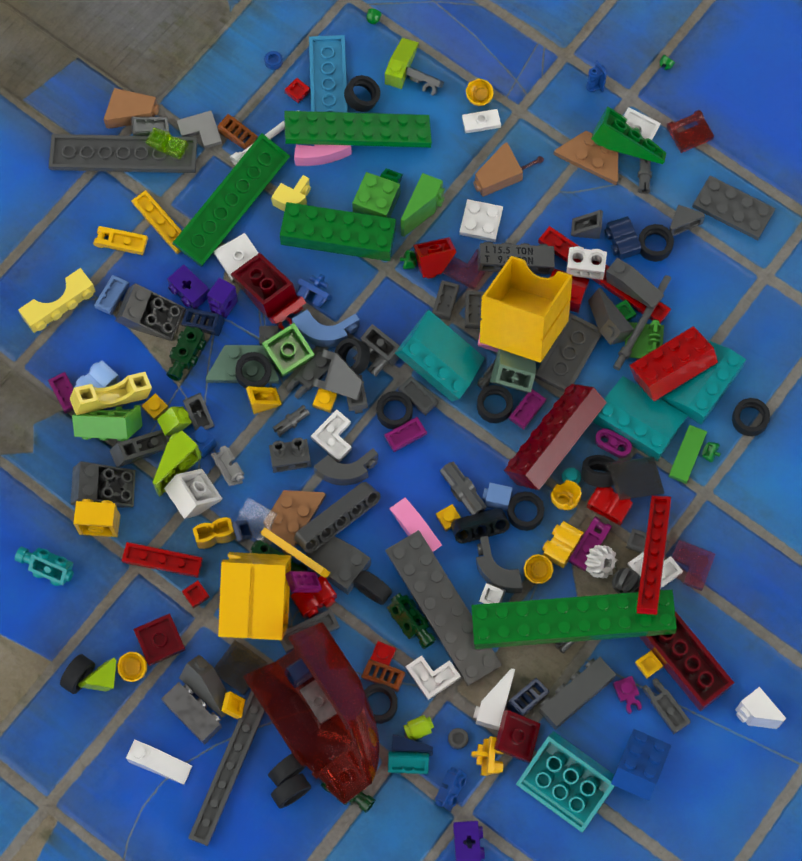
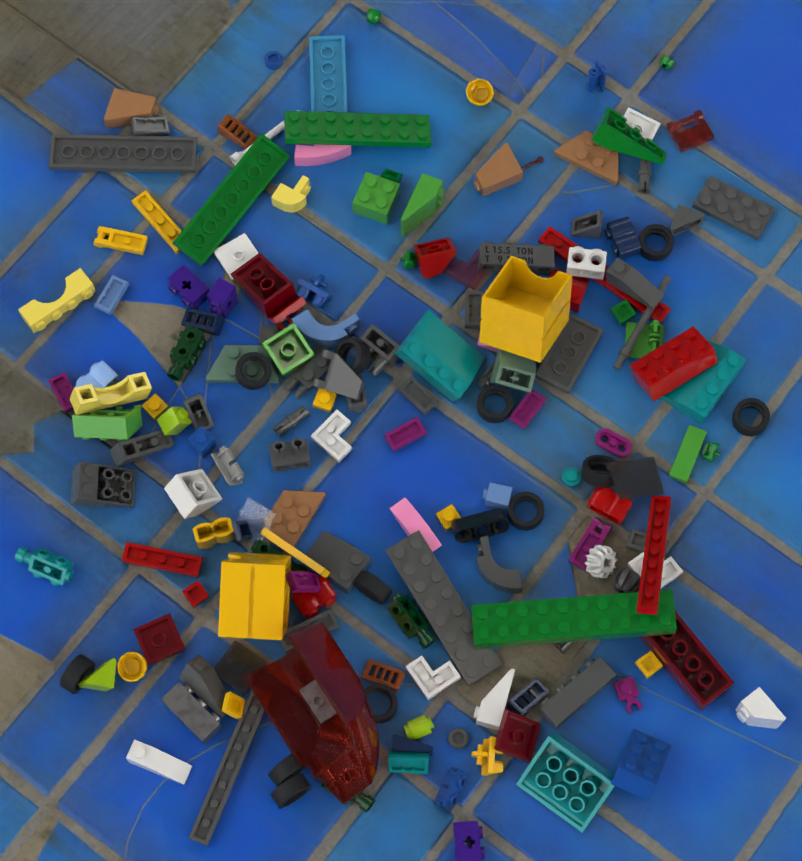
(97, 518): yellow brick -> none
(149, 313): dark grey slope -> none
(165, 143): clear neon green slope -> none
(177, 458): lime slope -> none
(201, 124): light grey tile -> none
(263, 398): yellow slope -> none
(297, 90): red plate -> none
(297, 673): dark blue brick -> none
(337, 517): dark grey beam -> none
(338, 231): green brick -> none
(346, 474): dark grey arch -> none
(369, 84): black tyre -> none
(383, 653): red plate -> none
(391, 396): black tyre -> none
(399, 62): lime slope -> none
(417, 76): dark grey plate -> none
(445, 300): dark grey plate -> none
(463, 488): dark grey piece -> none
(481, 121): white plate -> none
(481, 220): white plate -> none
(492, 594): white plate -> none
(538, 569): yellow hair -> none
(555, 436): dark red brick -> none
(562, 544): yellow brick -> none
(566, 495): yellow hair -> none
(609, 319): dark grey slope -> none
(639, 419): teal slope -> none
(667, 707): dark grey hinge -> none
(698, 560): clear pink plate -> none

